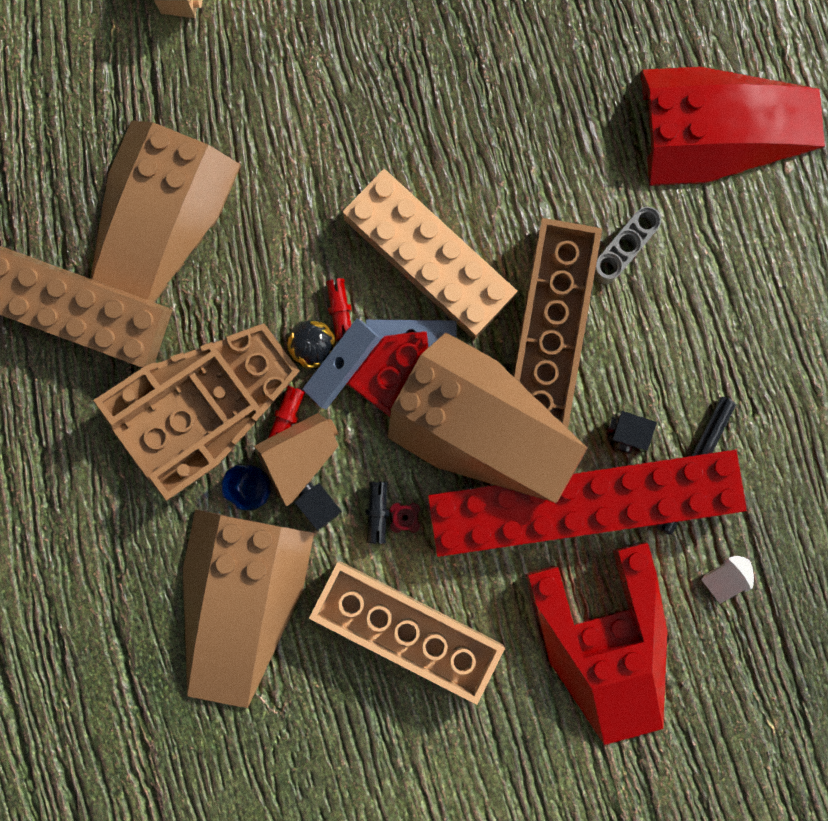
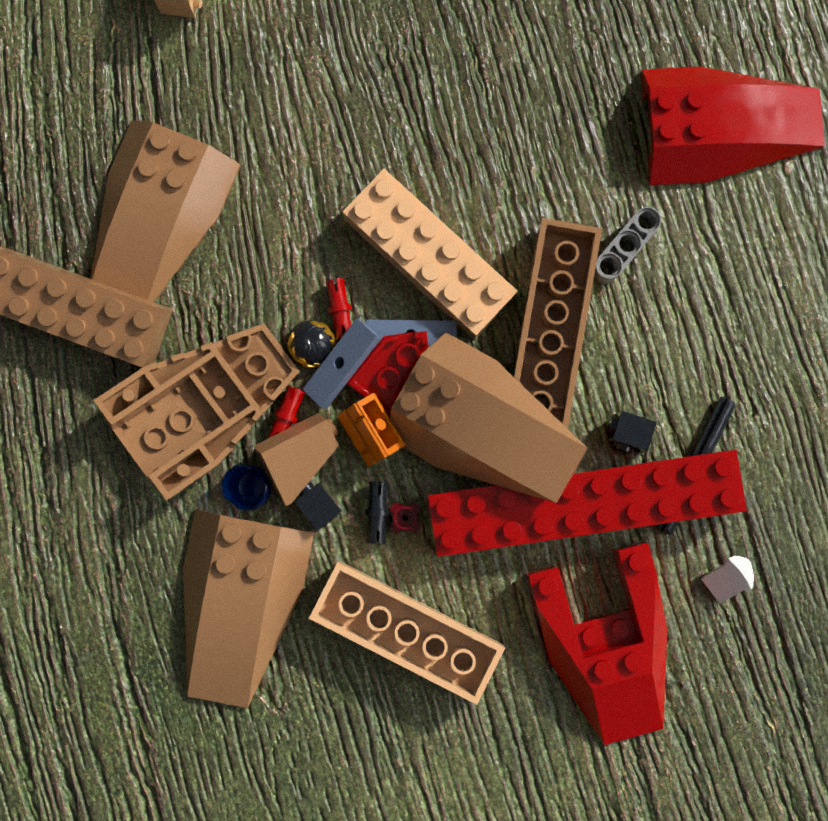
(371, 429): none -> orange brick

